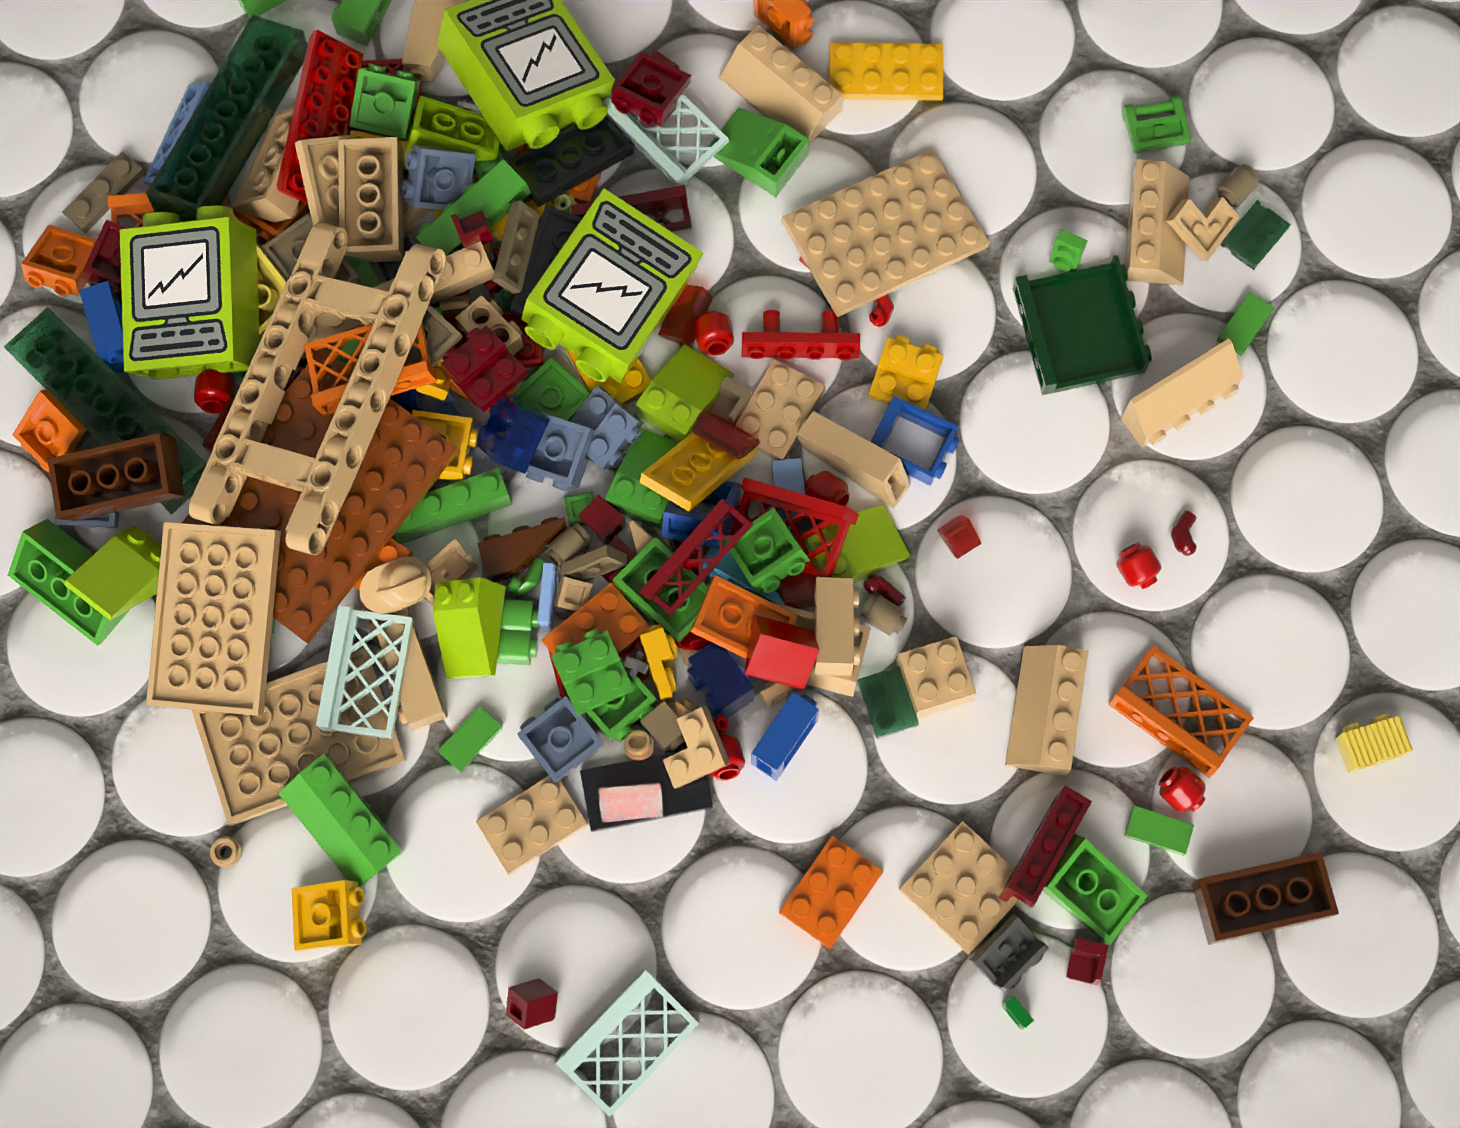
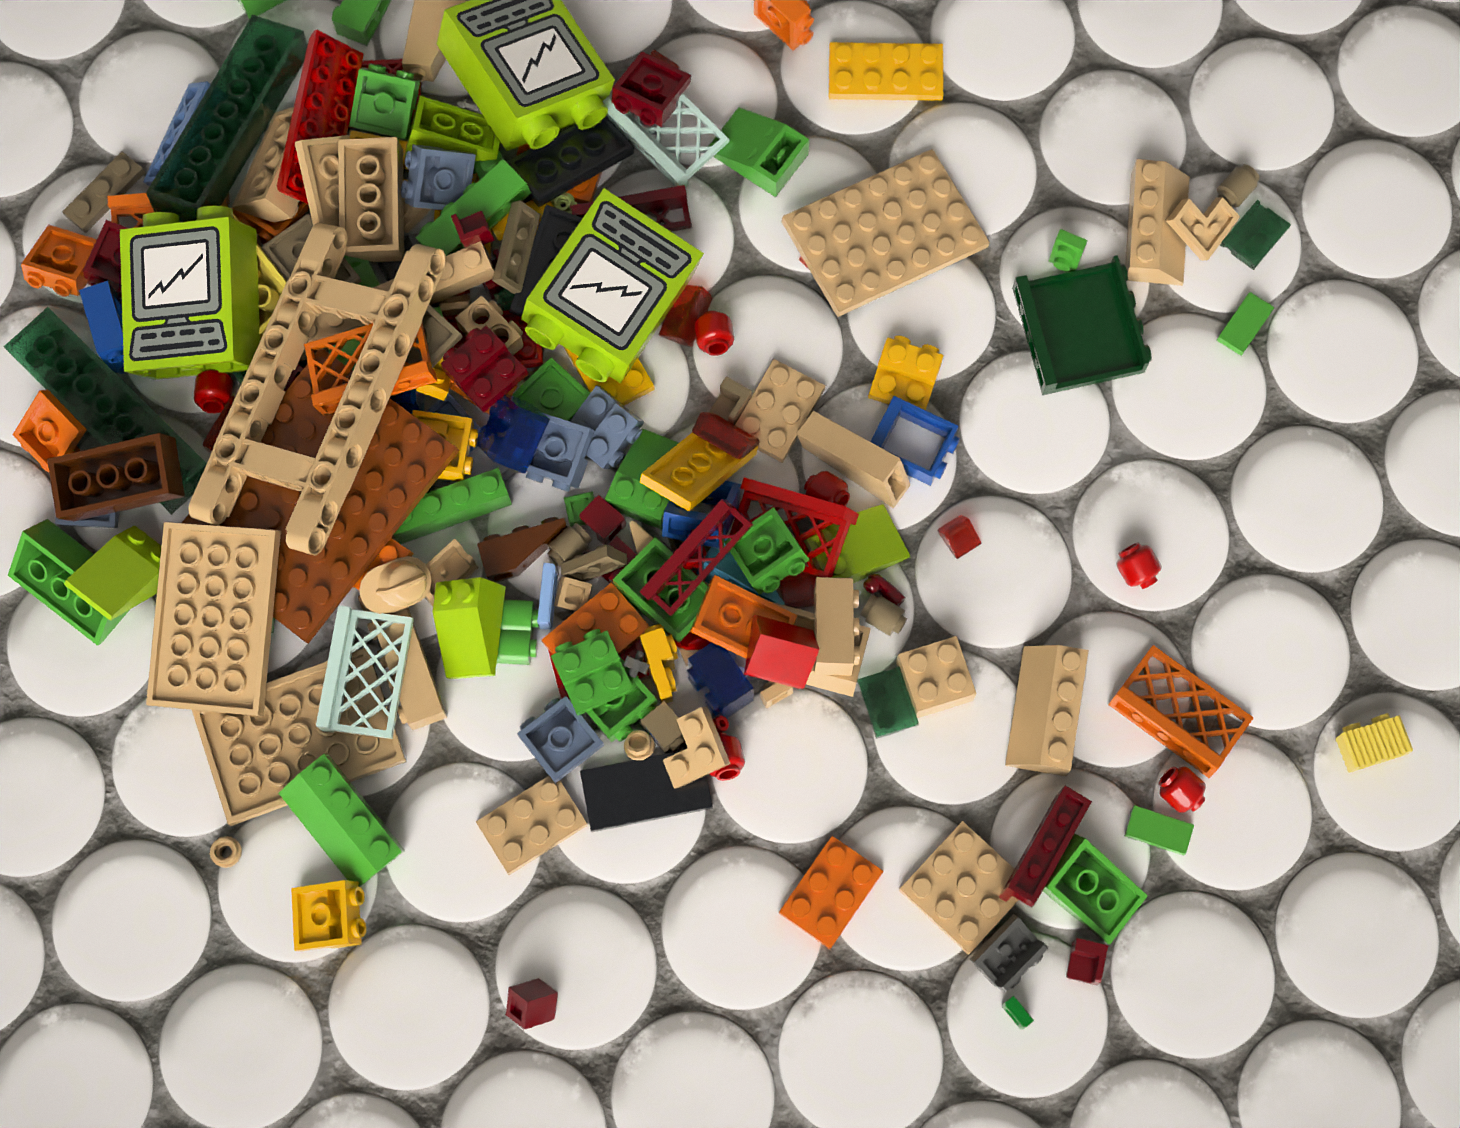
(470, 739): bright green tile -> none
(530, 581): bright green arm -> none
(606, 1022): light aqua fence -> none
(631, 802): clear red slope -> none
(681, 392): lime slope -> none
(684, 707): tan plate -> none
(781, 84): tan slope -> none
(785, 735): blue window -> none
(789, 476): light blue tile -> none
(800, 345): red plate -> none
(882, 311): red arm -> none
(1156, 132): bright green plate -> none
(1181, 535): dark red arm -> none
(1183, 394): tan slope -> none
(1265, 898): reddish brown brick -> none

